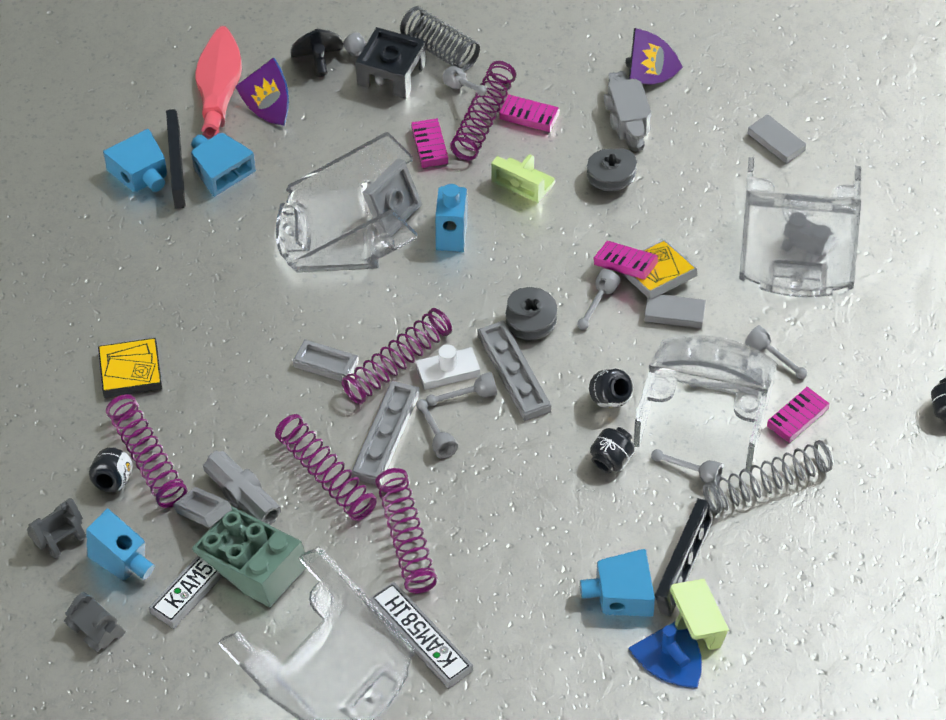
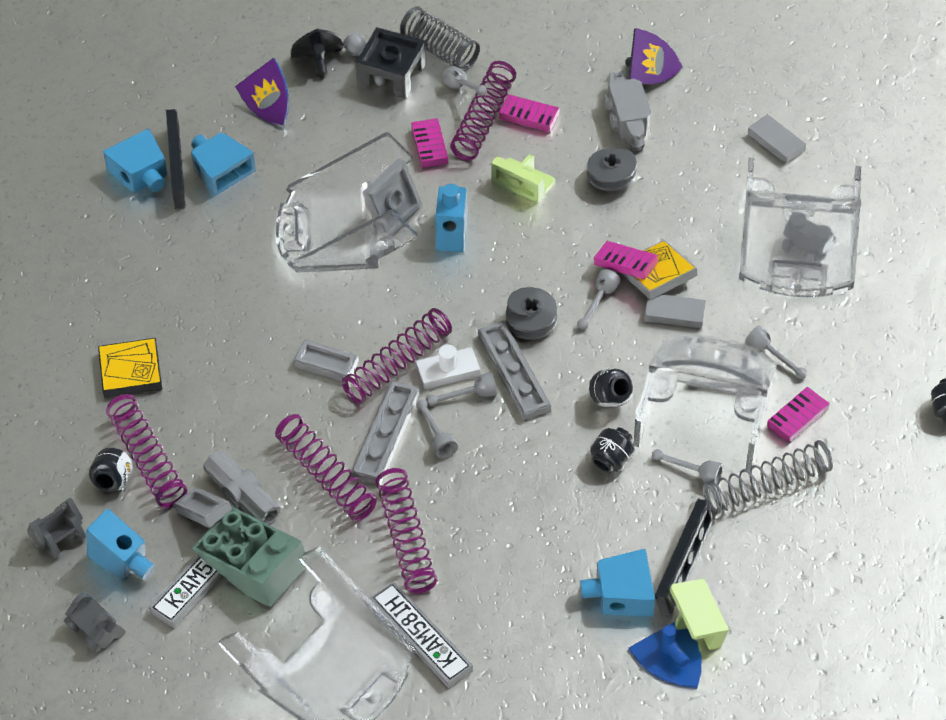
(216, 78): coral animal -> none

